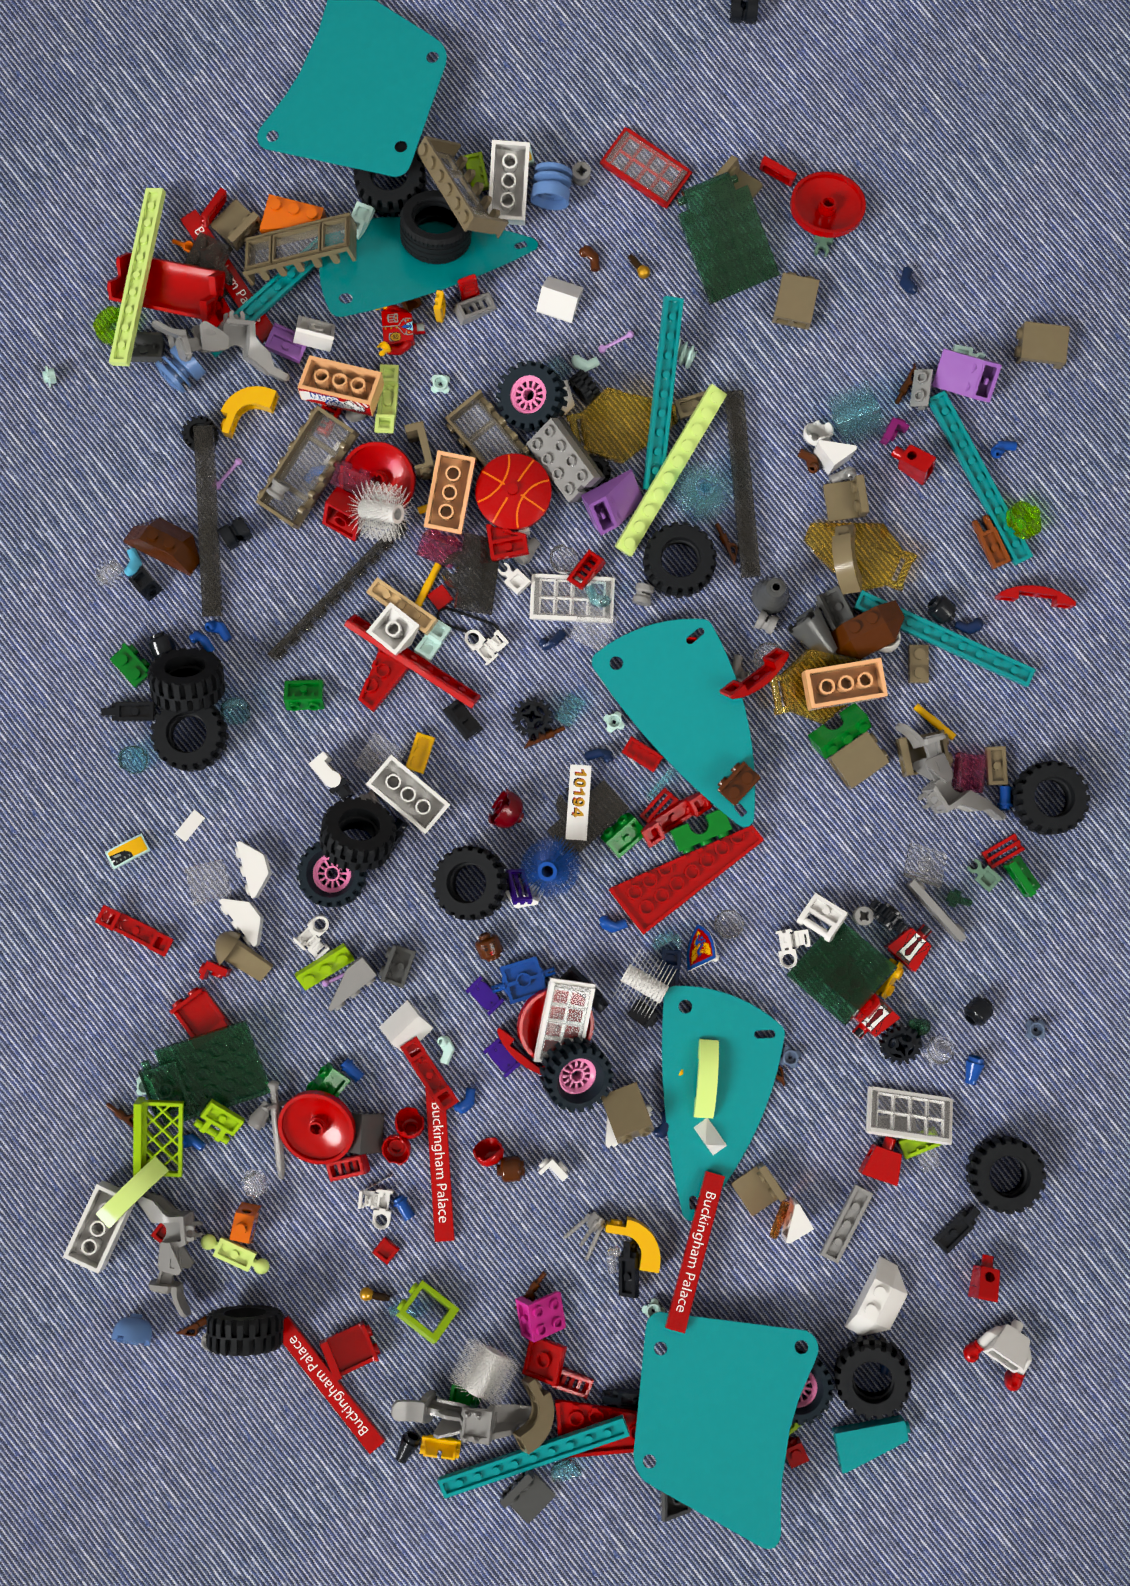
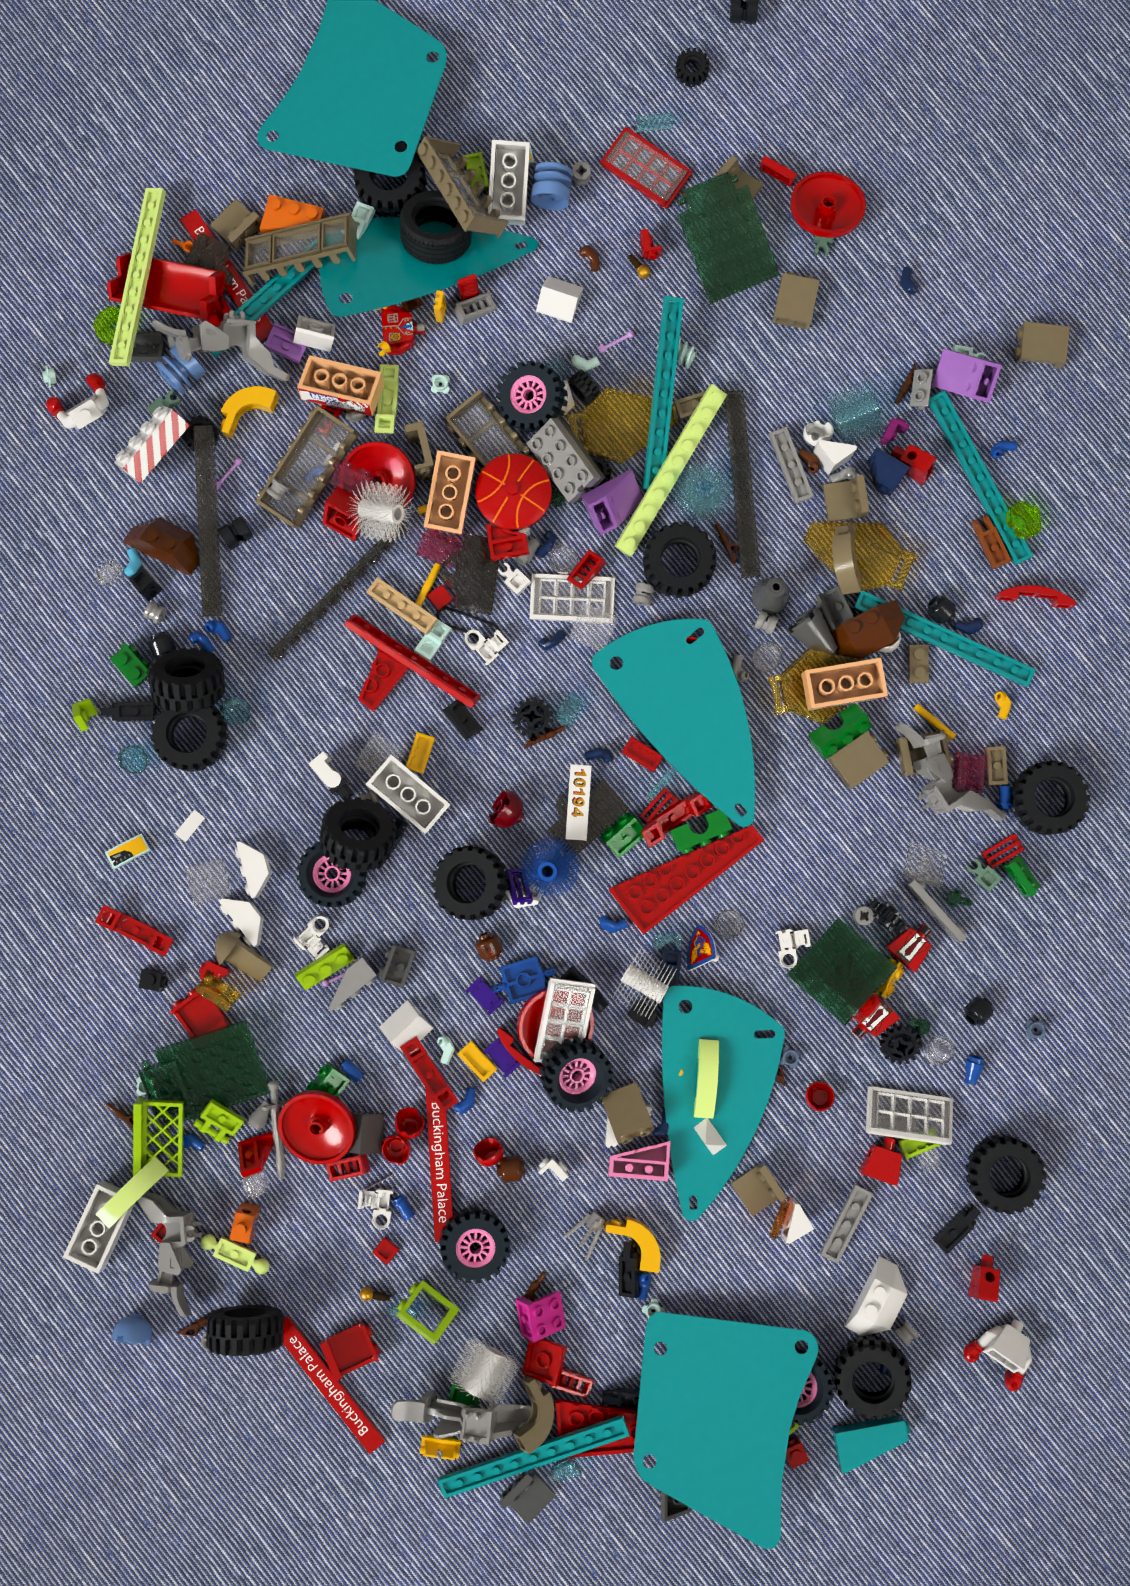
(82, 712): none -> lime bracket
(85, 411): none -> white torso
(151, 443): none -> white brick
(153, 980): none -> black bracket
(155, 612): none -> light grey wheel
(166, 402): none -> sand green plate
(213, 207): red tile -> none
(218, 992): none -> clear yellow plate
(254, 1153): none -> red wing
(304, 695): green bracket -> none
(394, 629): white slope -> none
(408, 1444): black cone -> none
(463, 1226): none -> black wheel
(477, 1061): none -> yellow tile
(548, 545): none -> dark blue arm
(557, 498): none -> clear green plate
(597, 599): clear light blue arm -> none
(612, 1253): clear arm -> none
(618, 725): light aqua plate -> none
(643, 1163): none -> bright pink wedge
(644, 1285): none -> blue arm
(647, 248): none -> red bracket
(654, 122): none -> clear light blue tile
(694, 1252): red tile -> none
(696, 57): none -> black tyre
(738, 783): reddish brown bracket -> none
(772, 665): red slope -> none
(790, 465): none -> light grey plate
(819, 1096): none -> red hair
(826, 912): white plate -> none
(886, 471): none -> dark blue slope
(906, 1333): none -> light grey wheel
(1004, 704): none -> yellow arm

